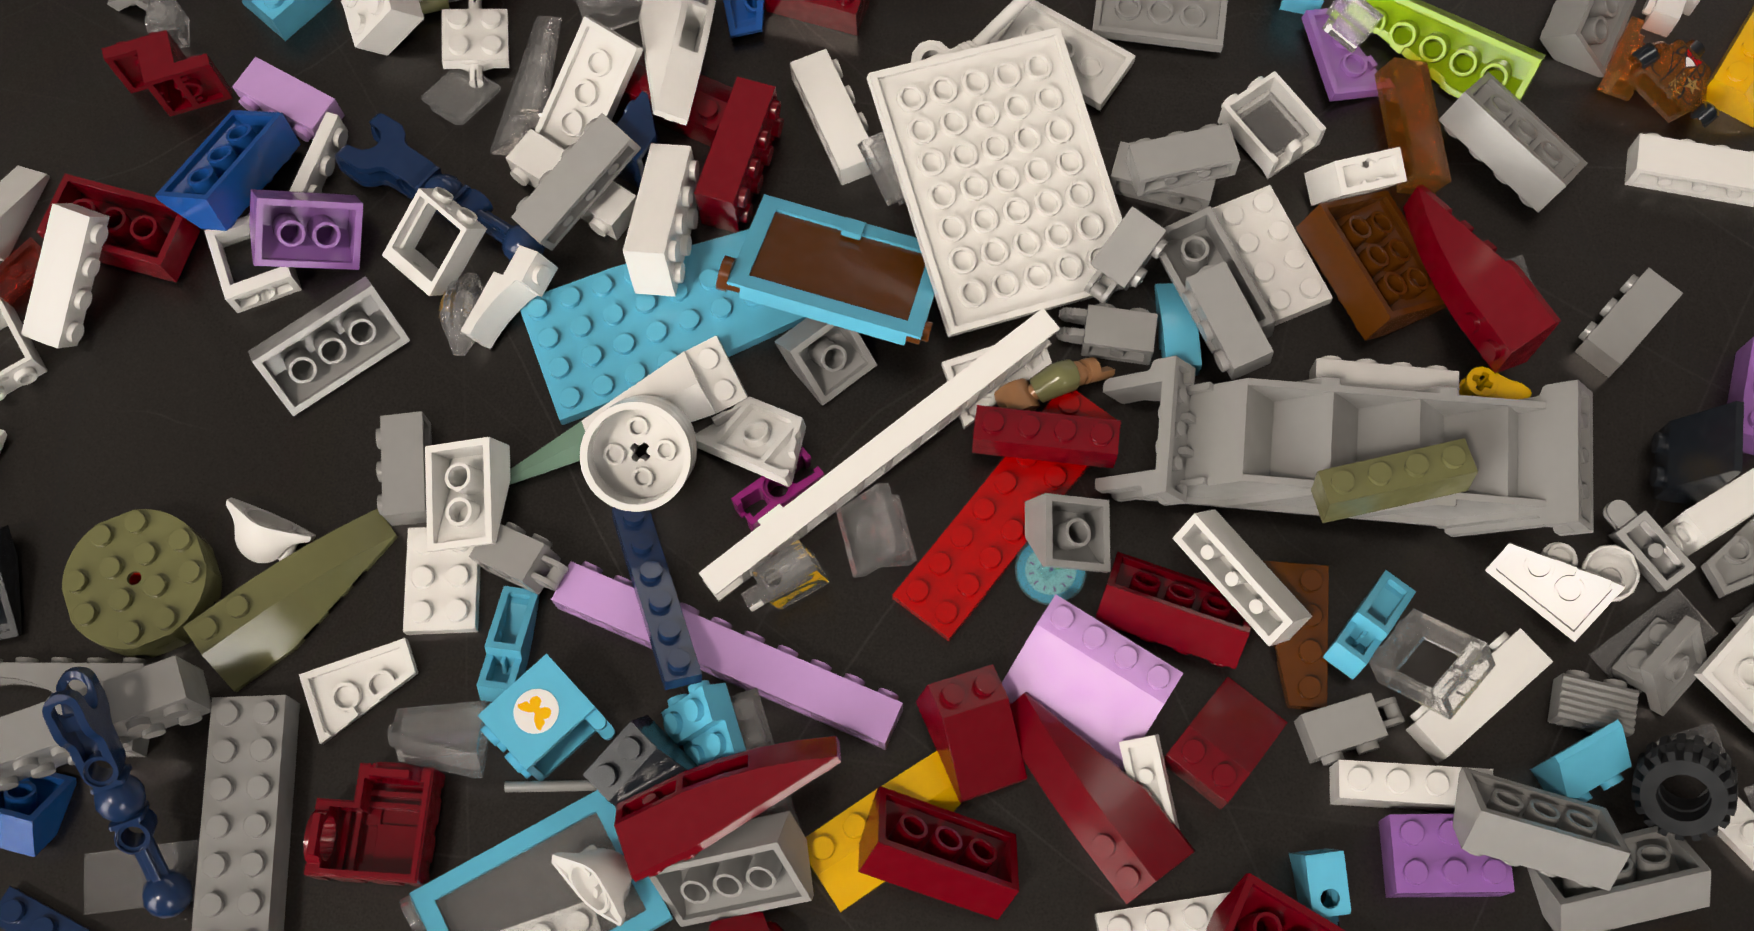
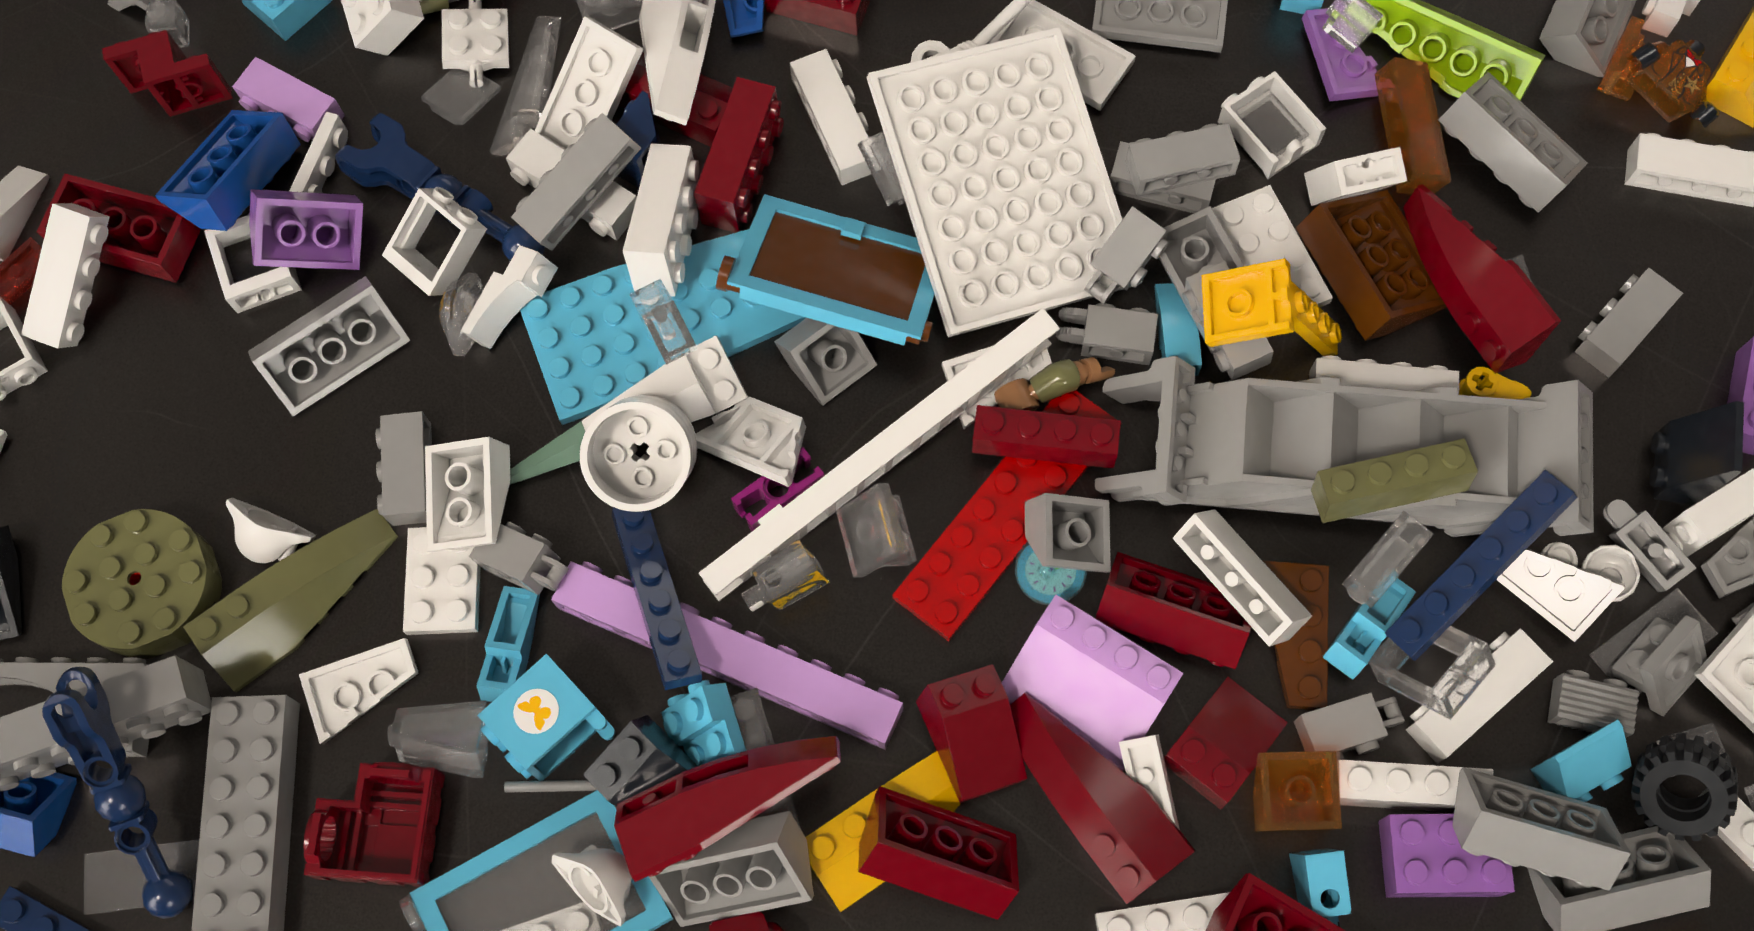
(663, 321): none -> clear slope
(1263, 303): none -> yellow bracket
(1296, 791): none -> clear orange slope
(1387, 560): none -> clear slope
(1481, 564): none -> dark blue plate

